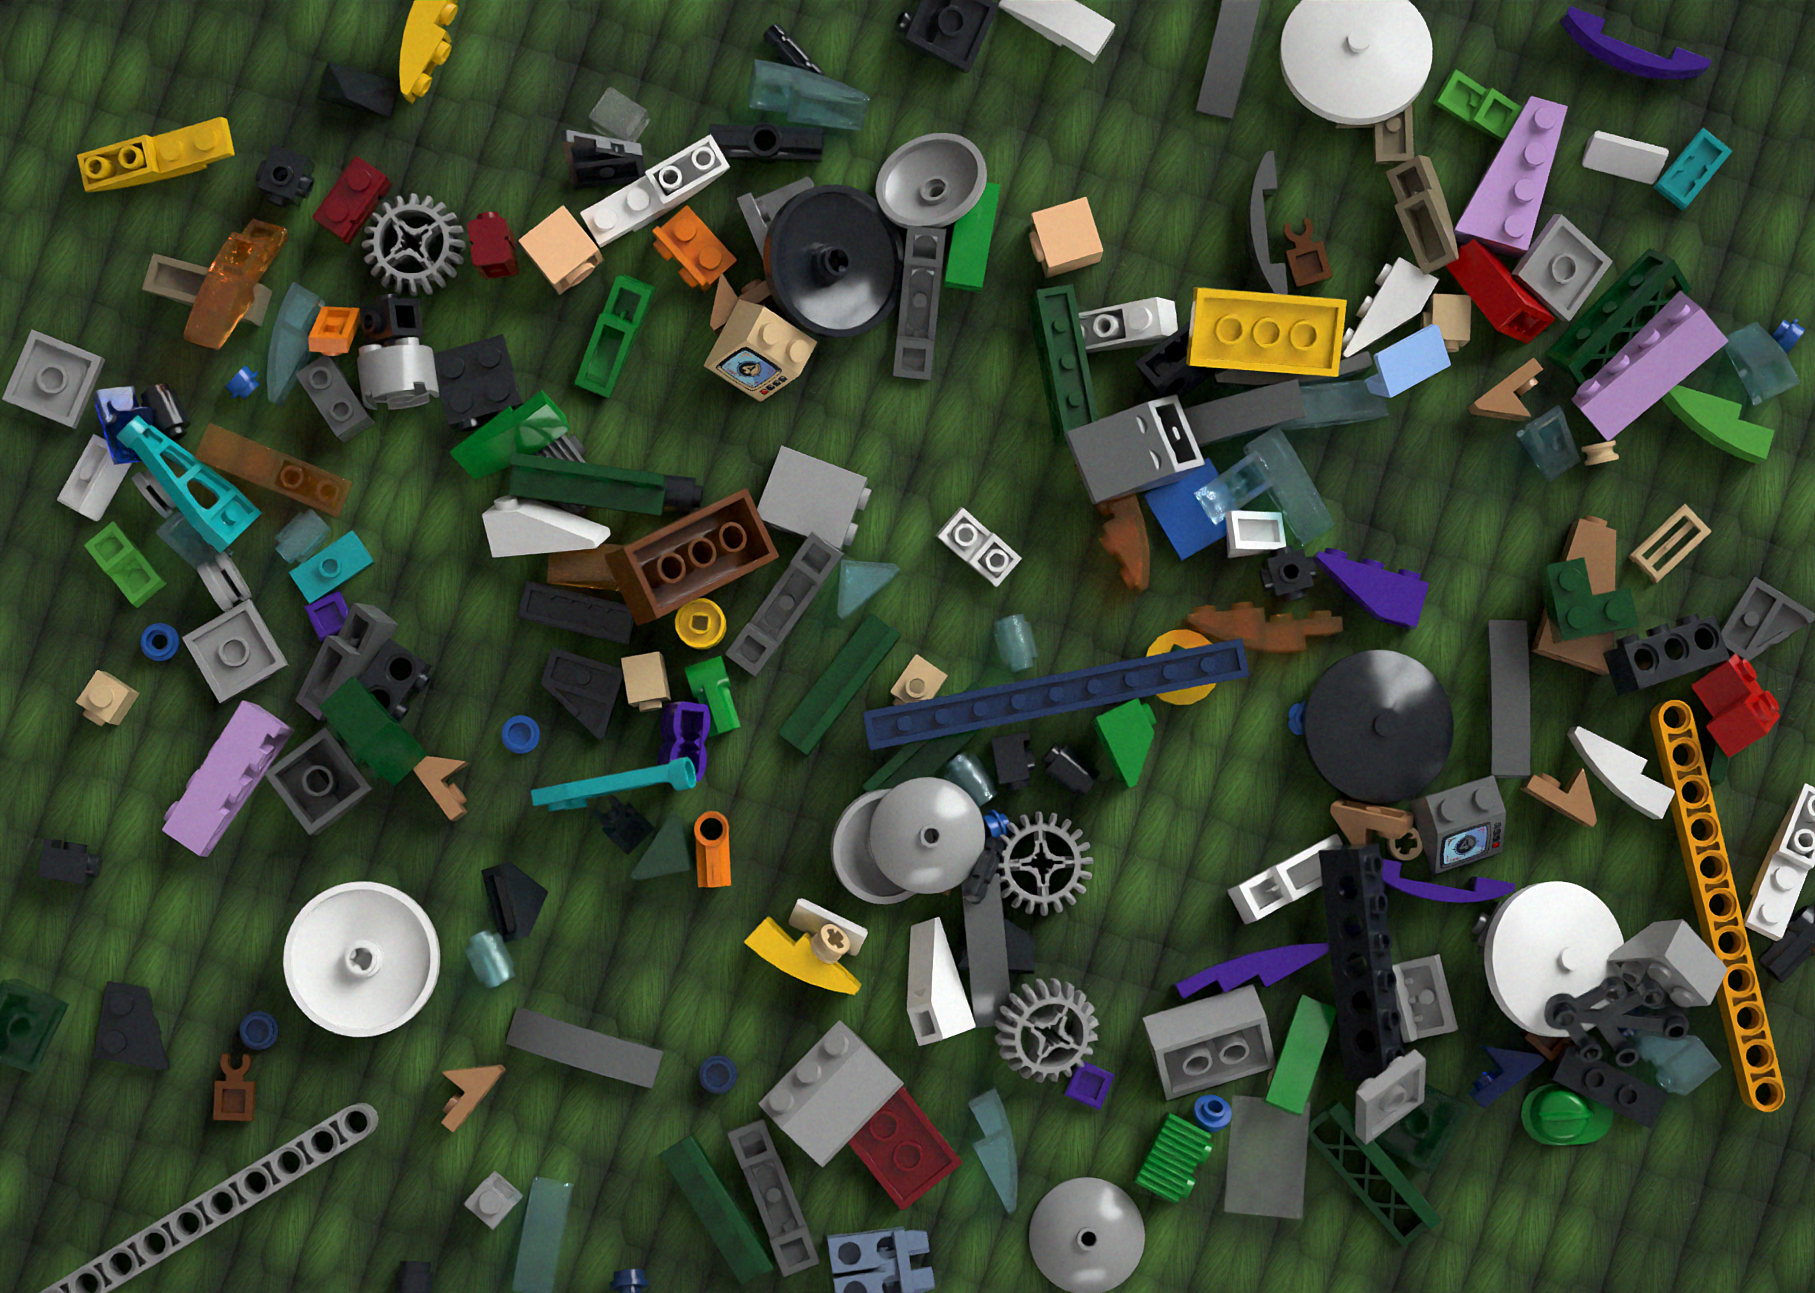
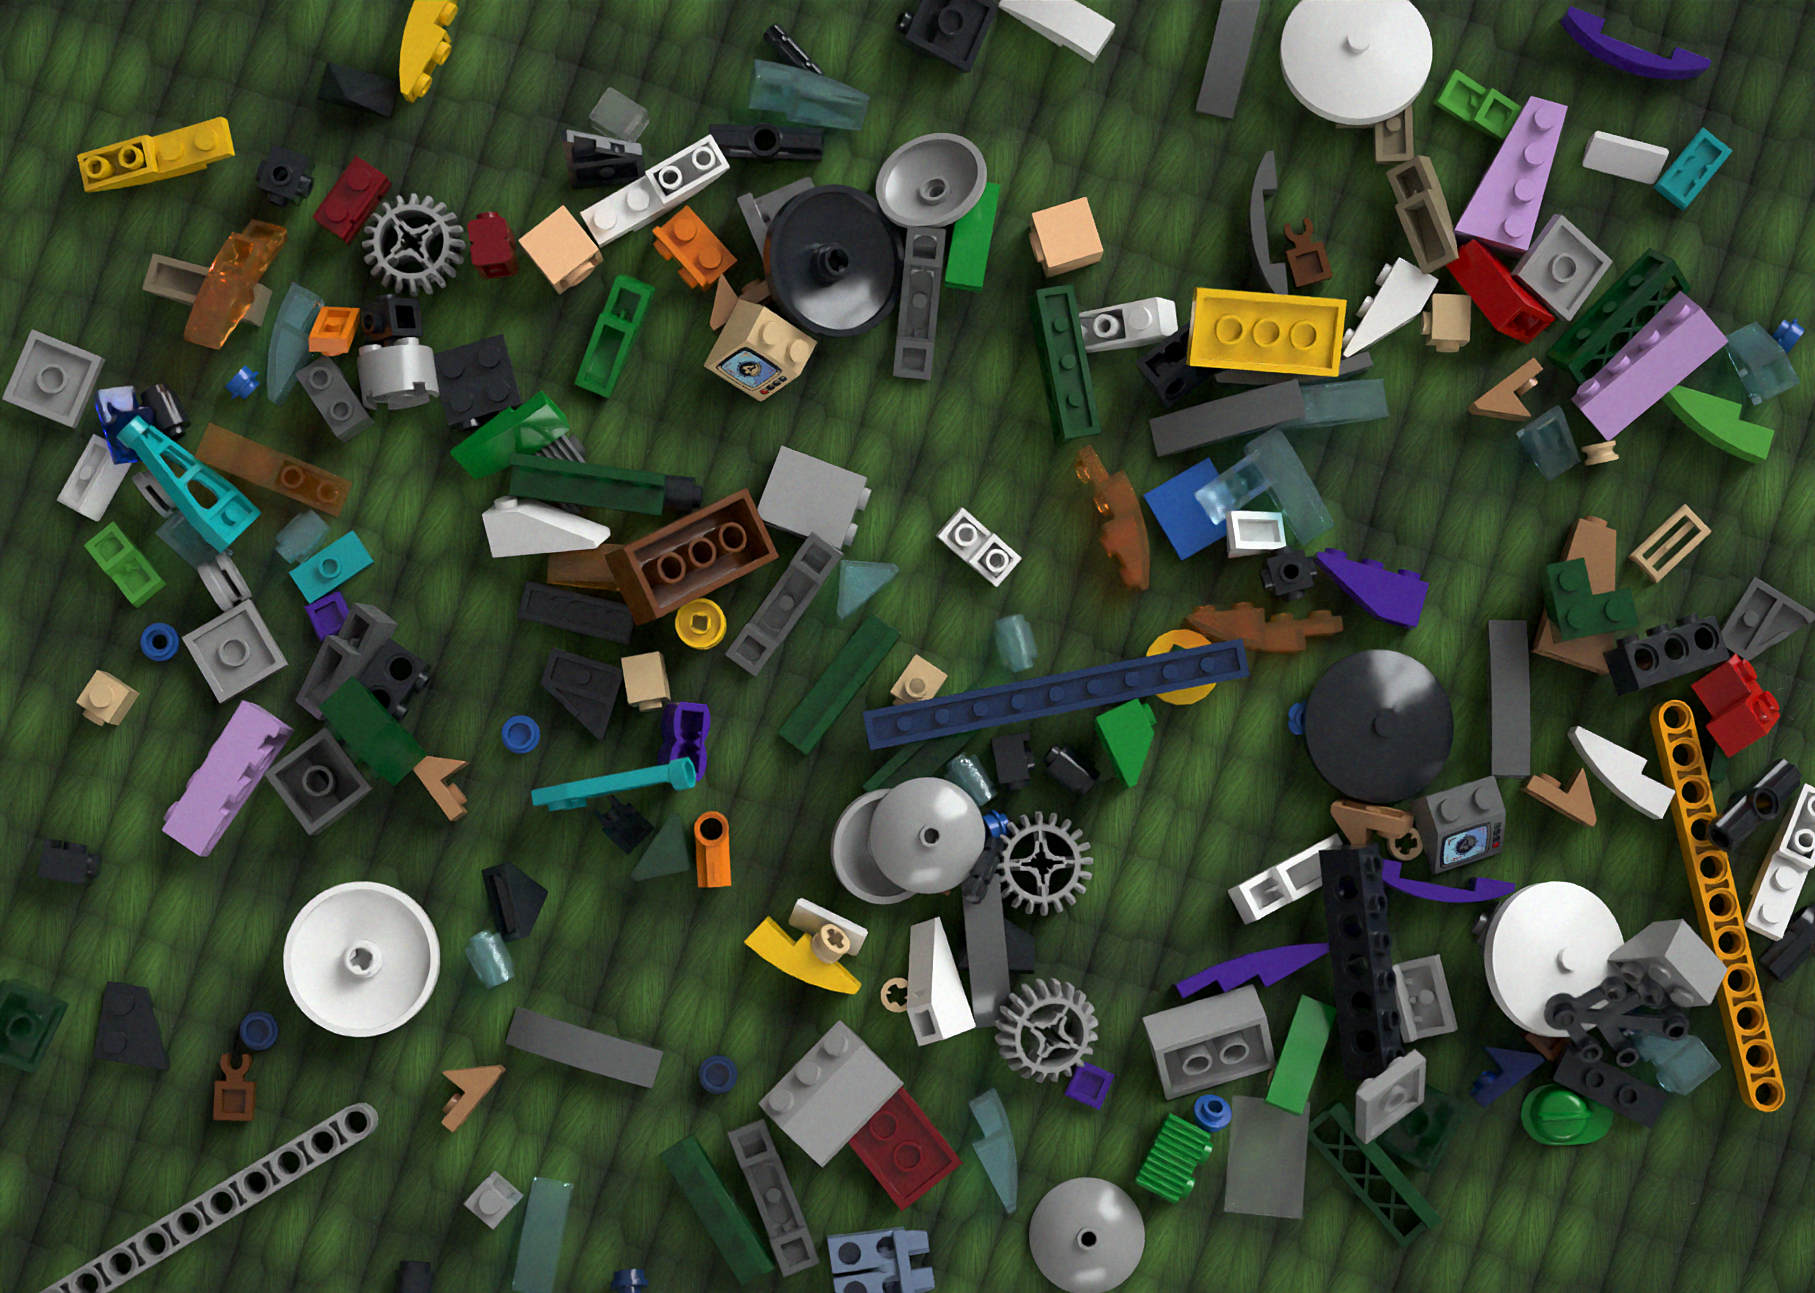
(711, 687): green piece -> none
(894, 1006): none -> tan bush
(1135, 450): dark grey slope -> none
(1409, 362): light blue panel -> none
(1753, 805): none -> black piece

